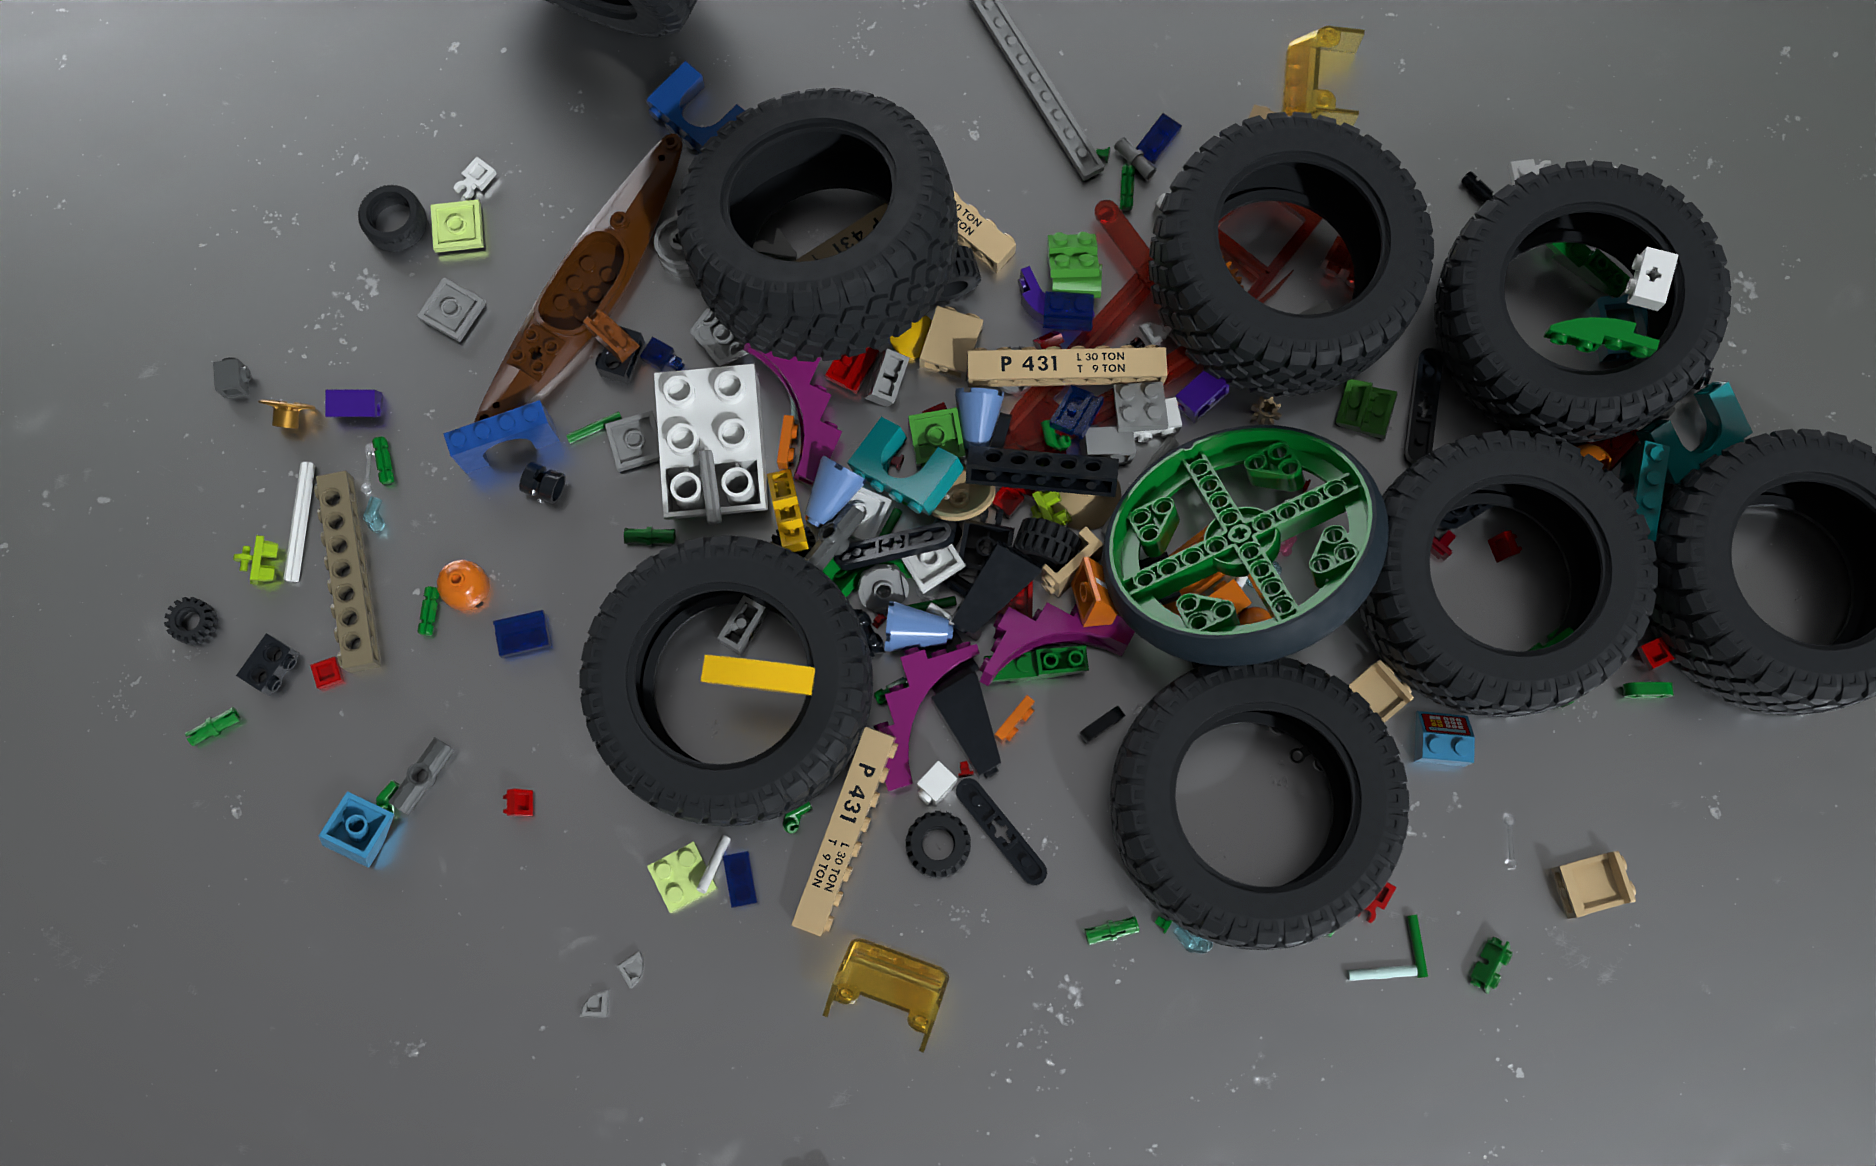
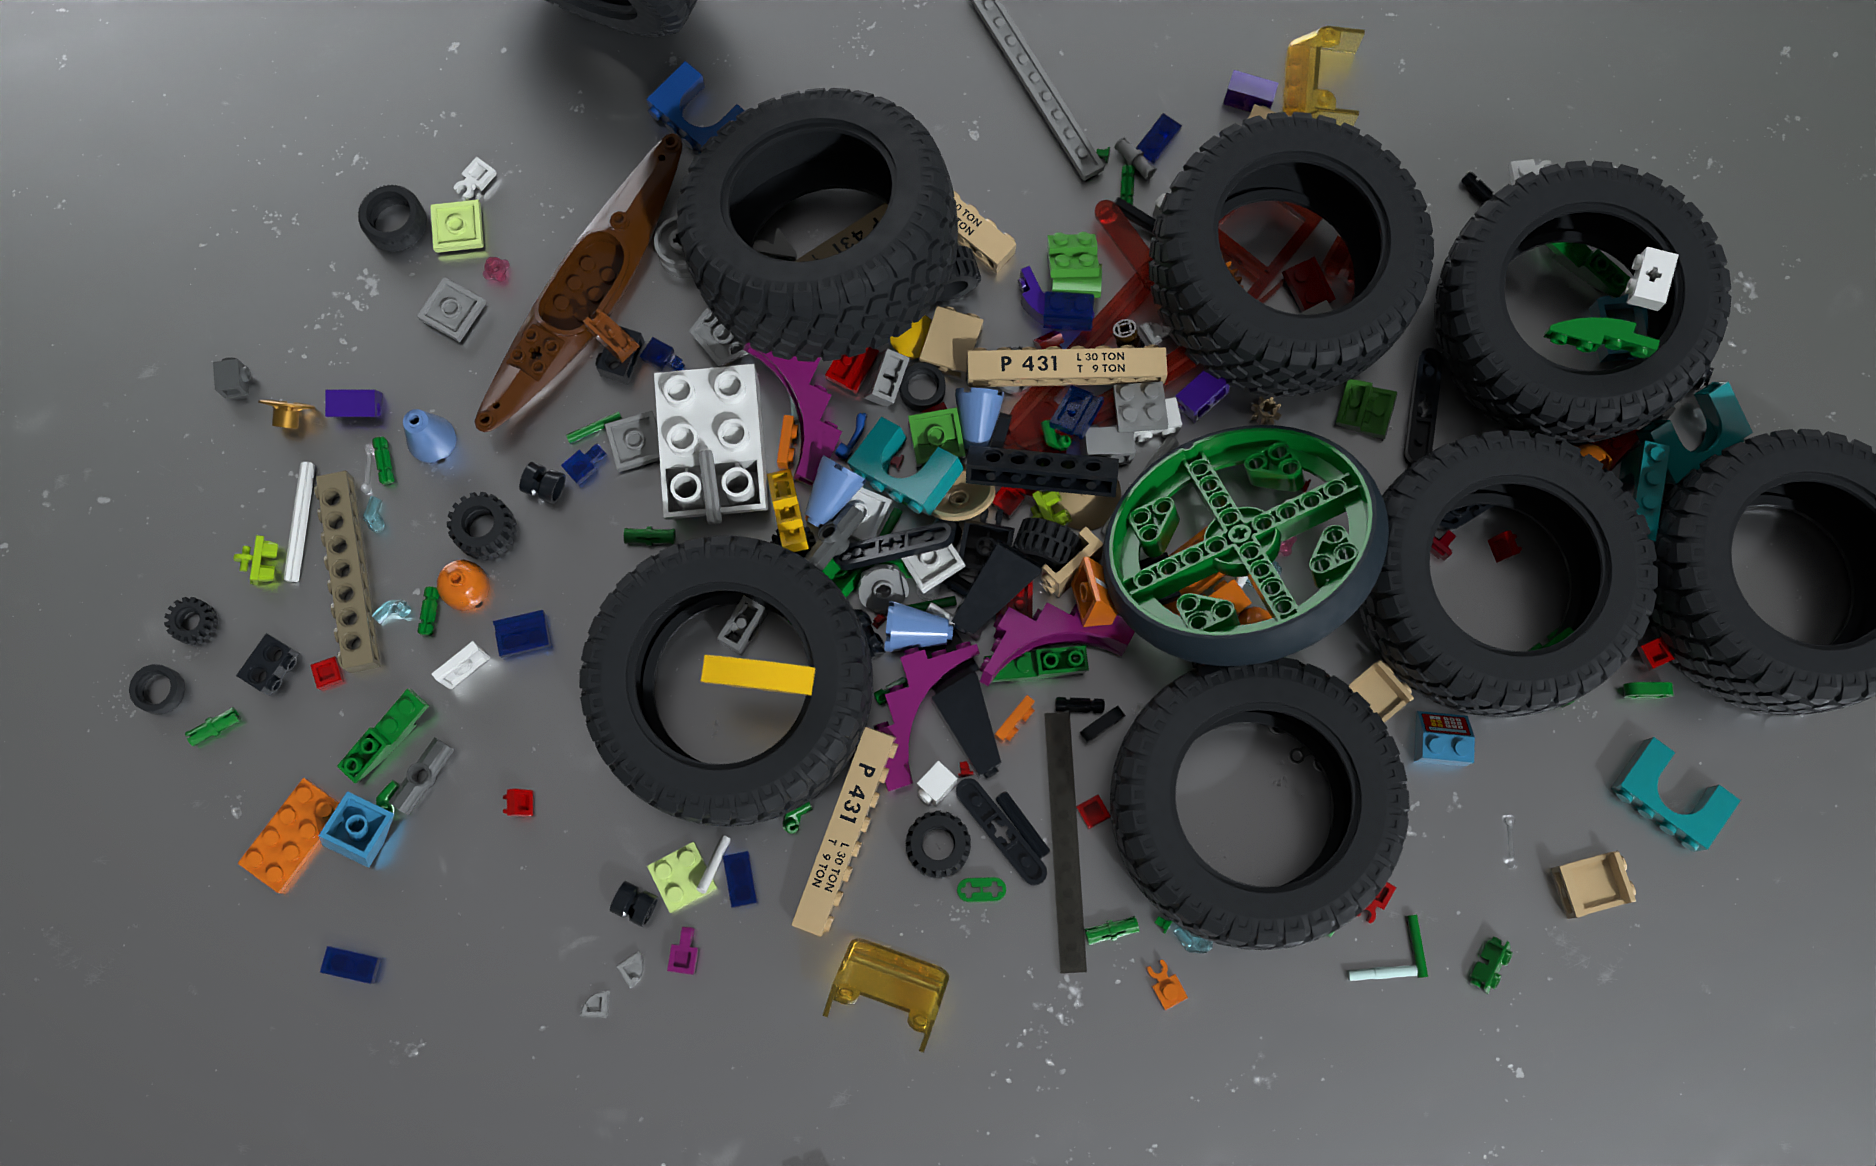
(138, 683): none -> black tyre
(289, 836): none -> orange plate
(350, 965): none -> clear blue plate
(384, 737): none -> green slope
(391, 607): none -> clear light blue arm
(428, 435): none -> medium blue cone
(461, 665): none -> white tile
(470, 442): blue arch -> none
(471, 509): none -> black tyre
(492, 263): none -> clear pink plate
(581, 465): none -> clear blue plate
(635, 904): none -> black wheel
(683, 956): none -> magenta plate
(844, 451): none -> blue piece
(927, 369): none -> black tyre
(981, 883): none -> green beam
(1022, 824): none -> black axle
(1065, 843): none -> clear smoke plate
(1079, 705): none -> black axle
(1093, 811): none -> red tile
(1126, 333): none -> dark brown wheel
(1136, 215): none -> black axle
(1168, 989): none -> orange plate
(1248, 90): none -> hinge
(1308, 284): none -> red plate
(1639, 787): none -> teal arch

